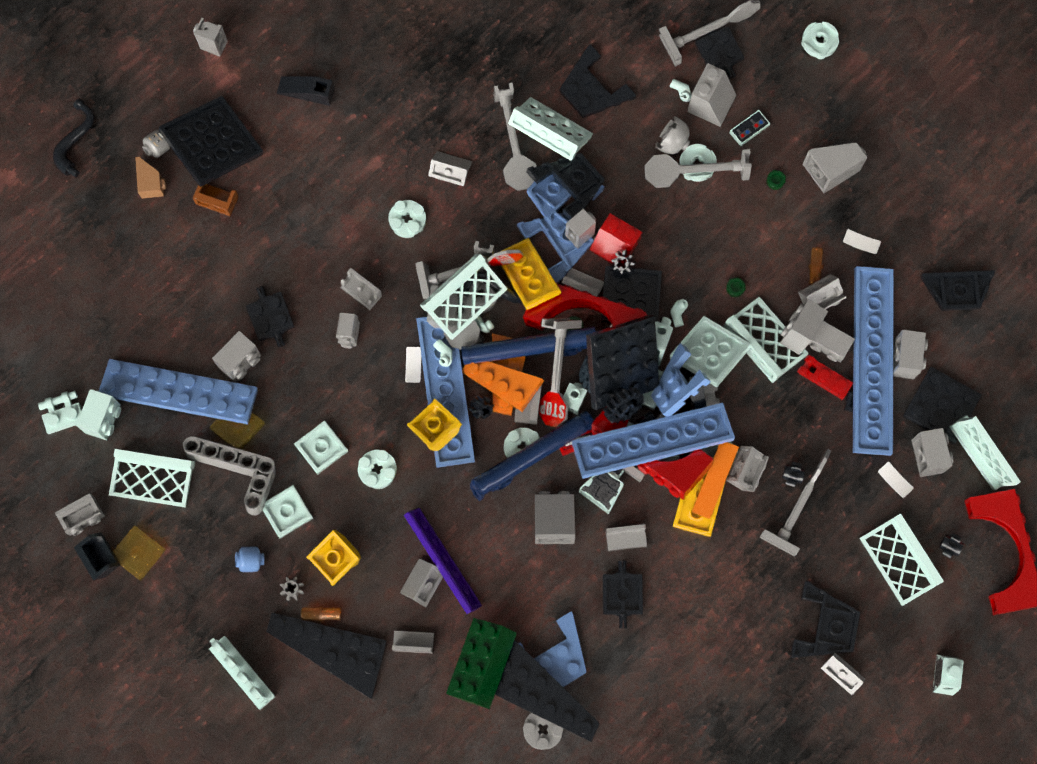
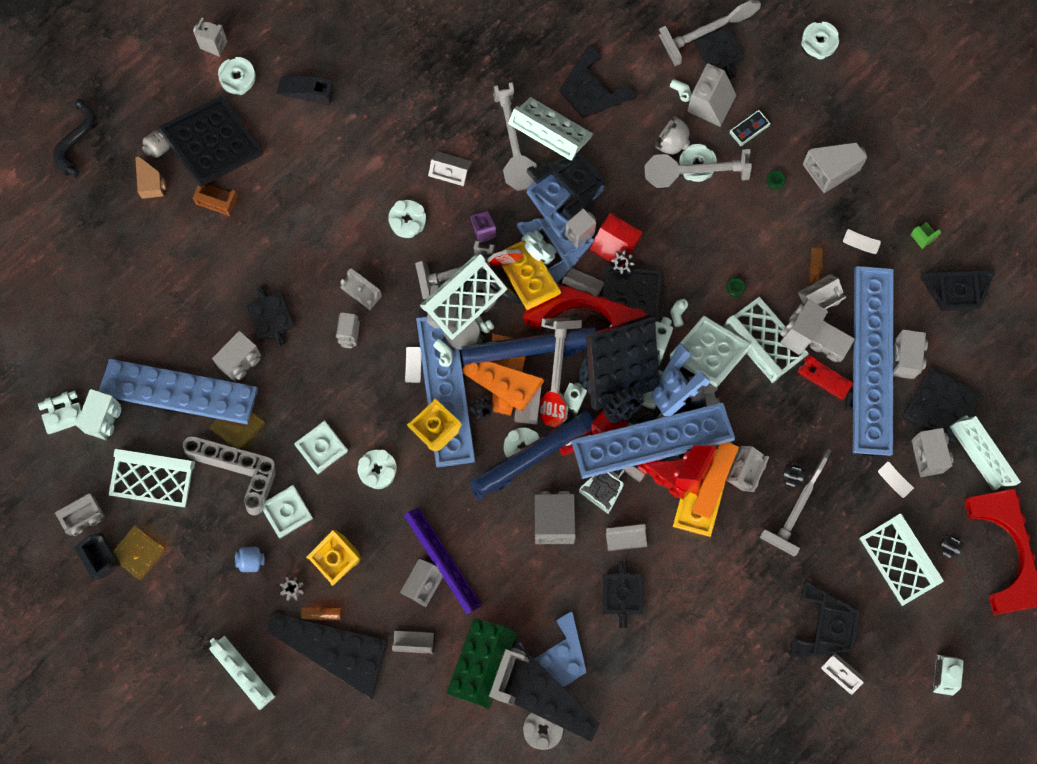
(240, 85): none -> light aqua plate
(483, 226): none -> medium lavender slope
(503, 675): none -> light grey panel
(538, 247): none -> light aqua plate
(695, 468): none -> red slope
(924, 235): none -> bright green panel

